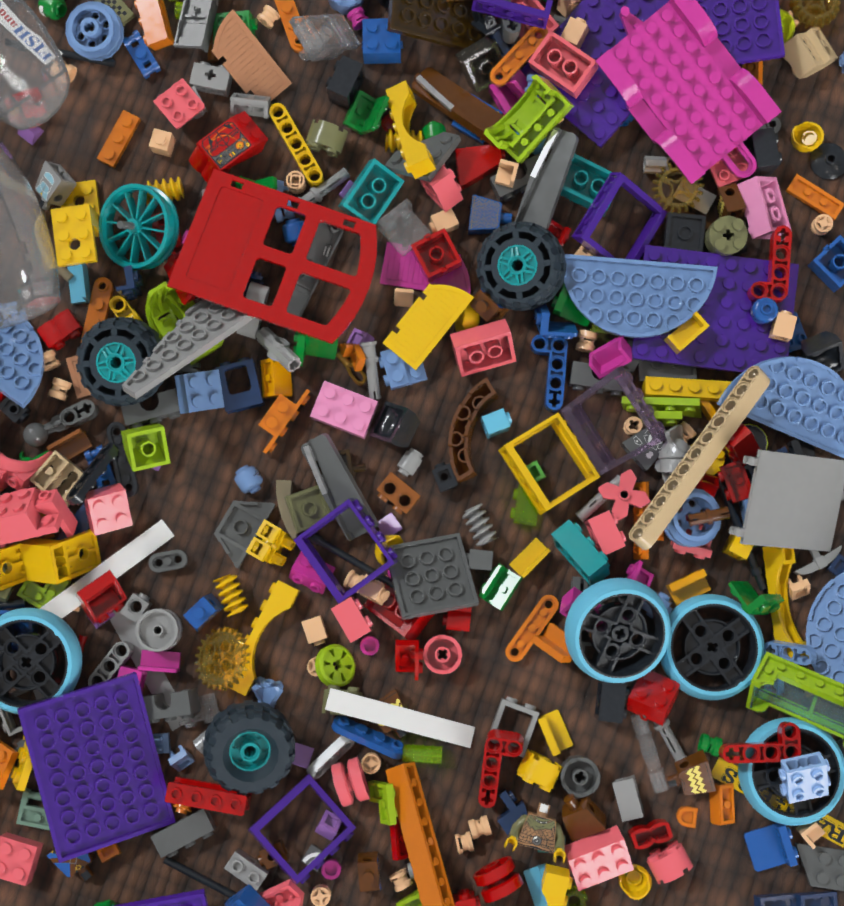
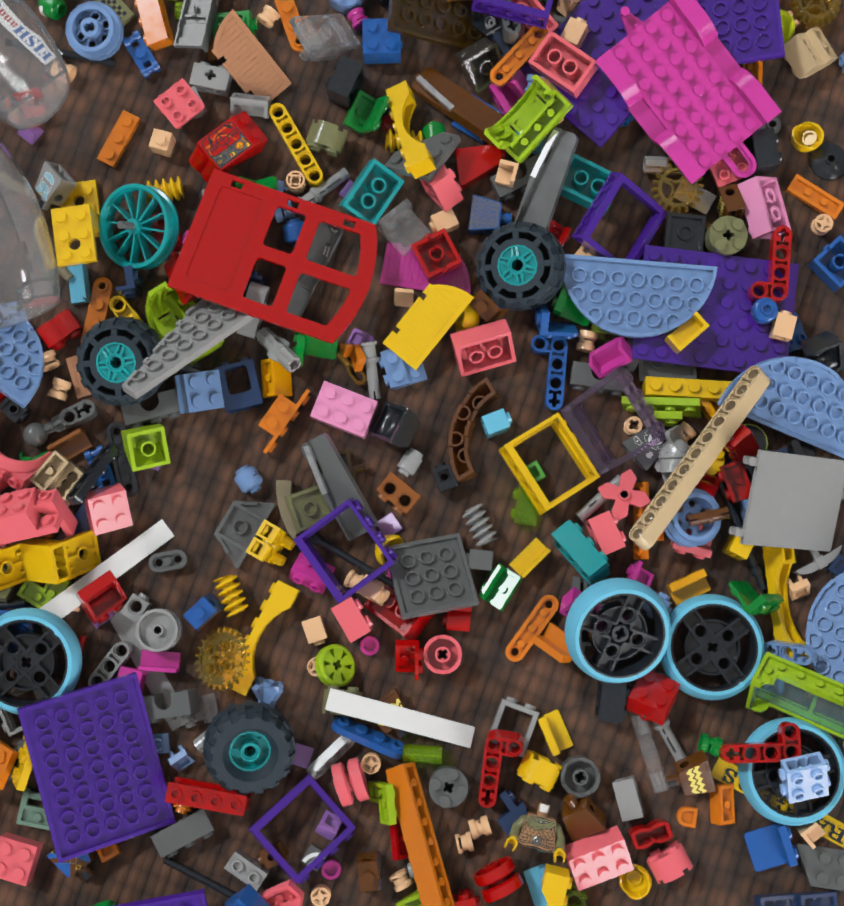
(445, 797): none -> dark grey brick

